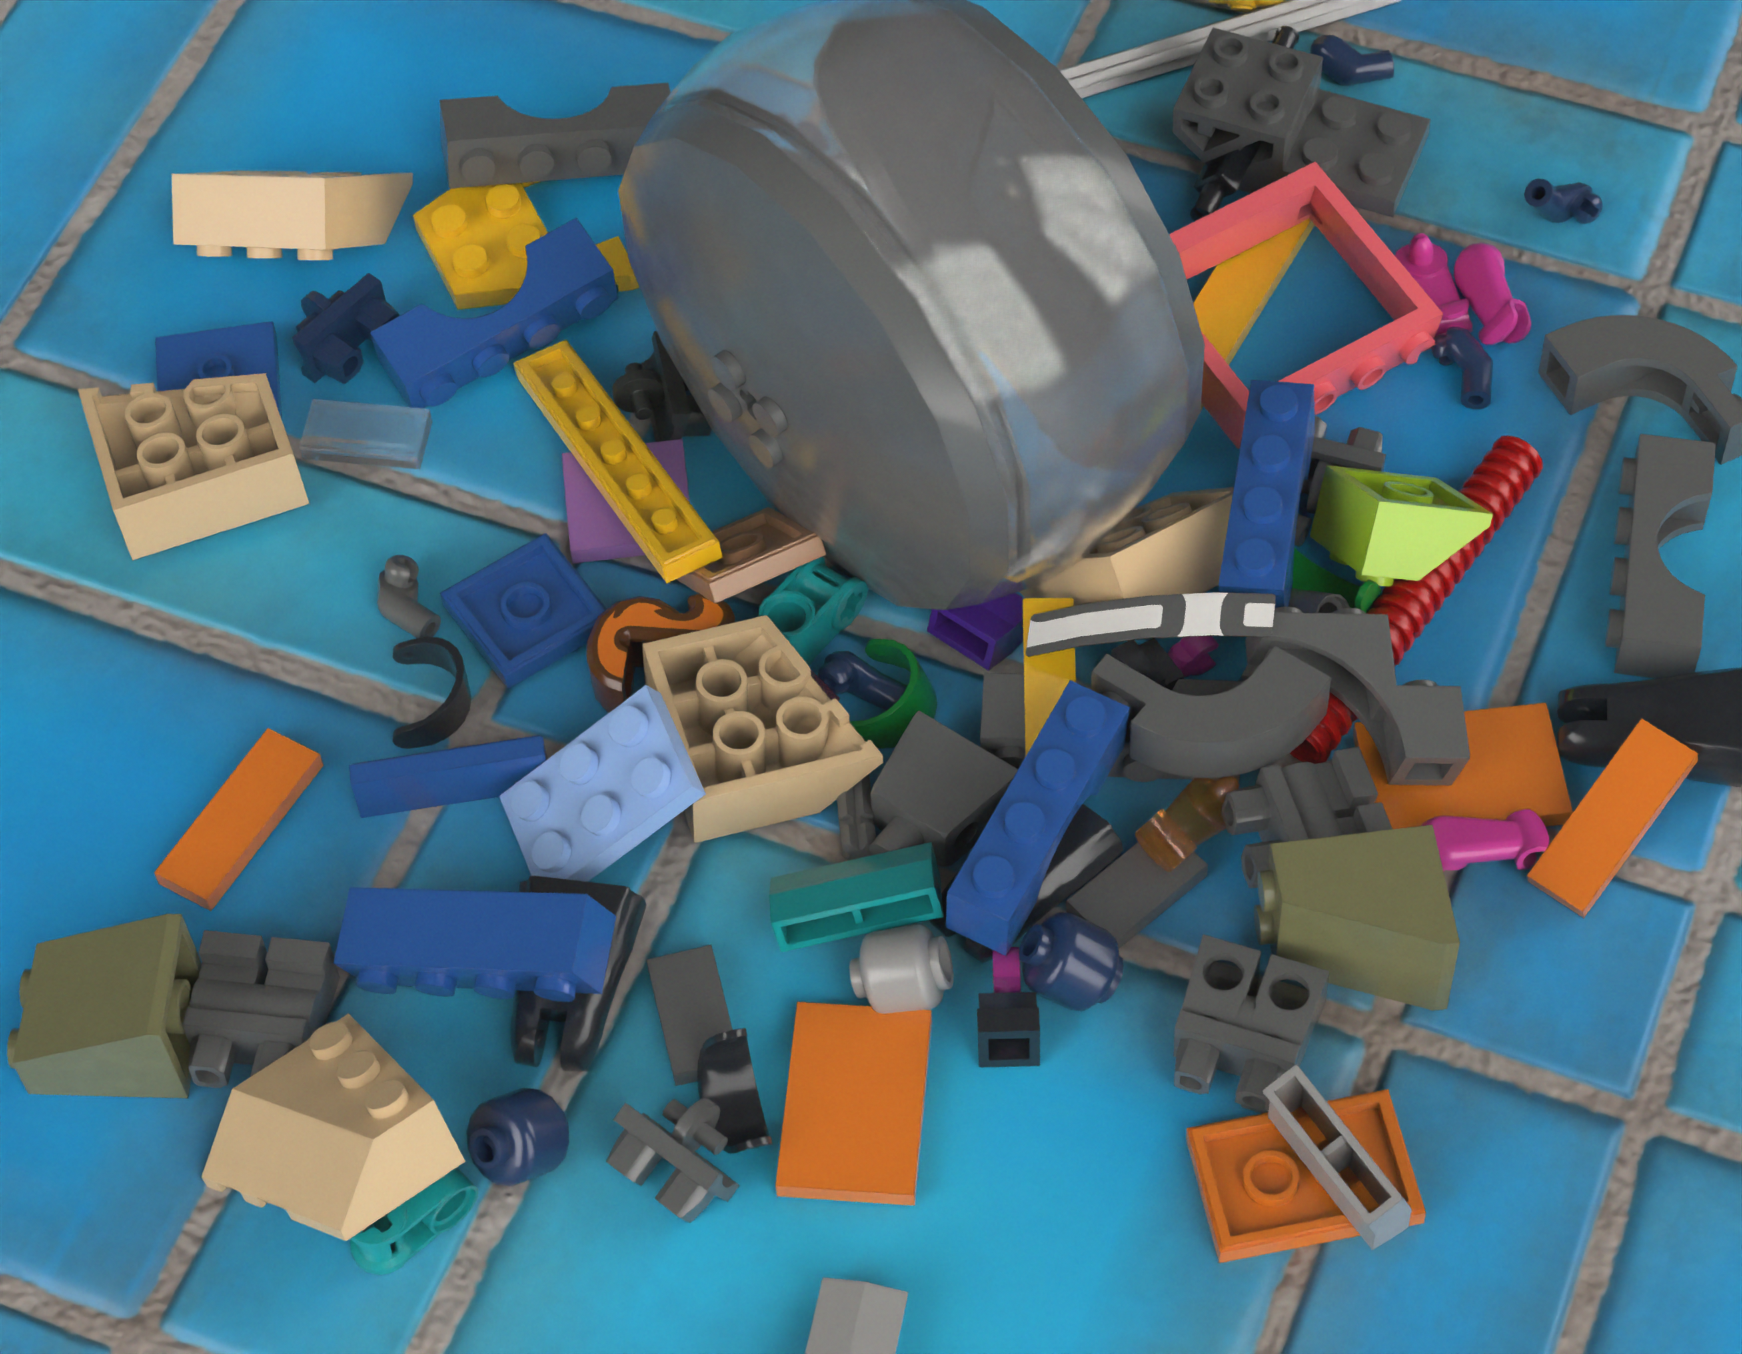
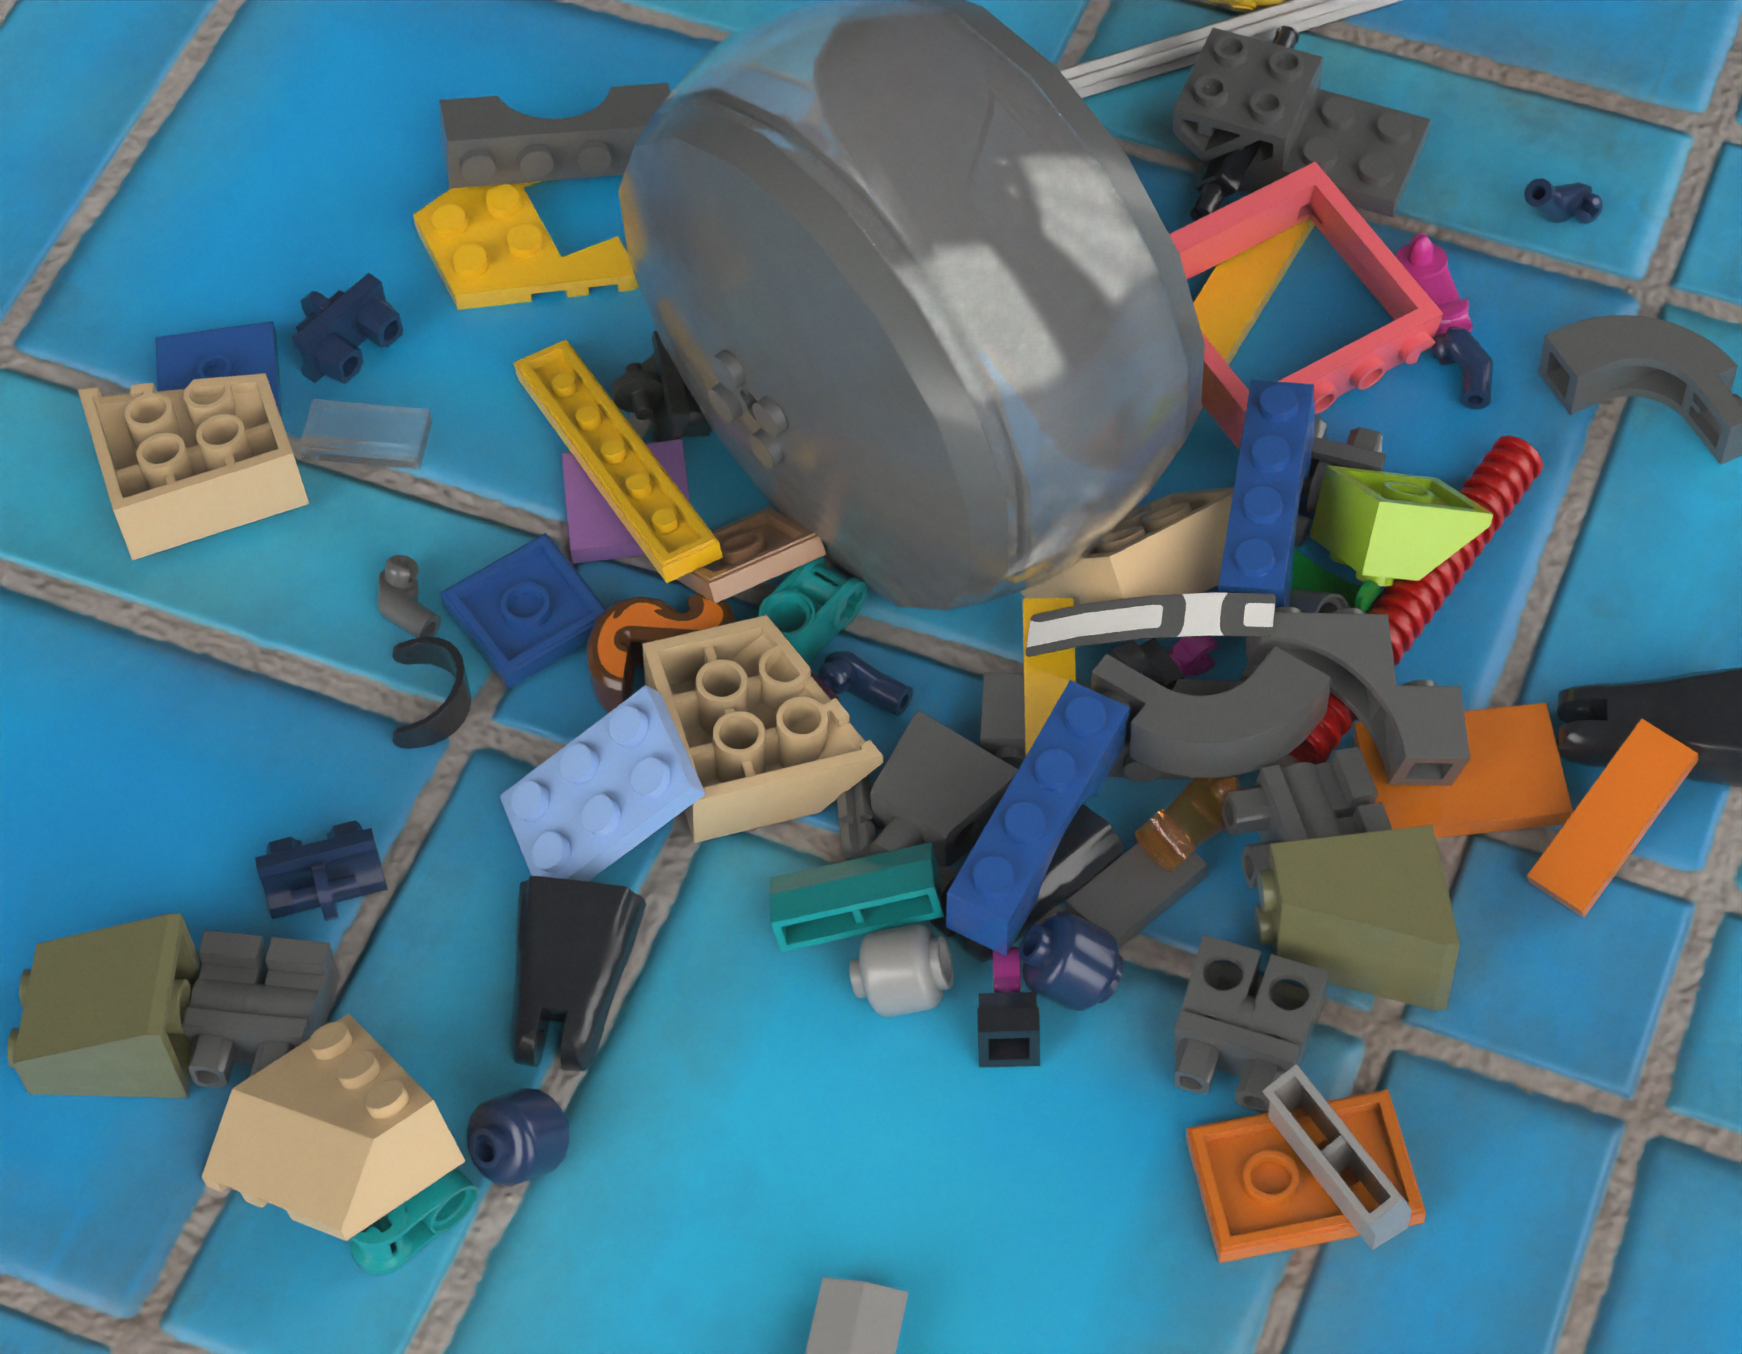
(238, 819): orange tile -> none
(285, 211): tan wedge -> none
(321, 872): none -> dark blue hips
(437, 354): blue arch -> none
(443, 775): blue tile -> none
(475, 942): blue brick -> none
(646, 1142): dark grey hips -> none
(688, 1006): dark grey tile -> none
(729, 1081): black helmet -> none
(854, 1104): orange tile -> none
(919, 695): green helmet -> none
(983, 630): dark purple piece -> none
(1347, 65): dark blue arm -> none
(1481, 279): dark pink piece -> none
(1485, 840): dark pink piece -> none
(1658, 616): dark grey arch -> none

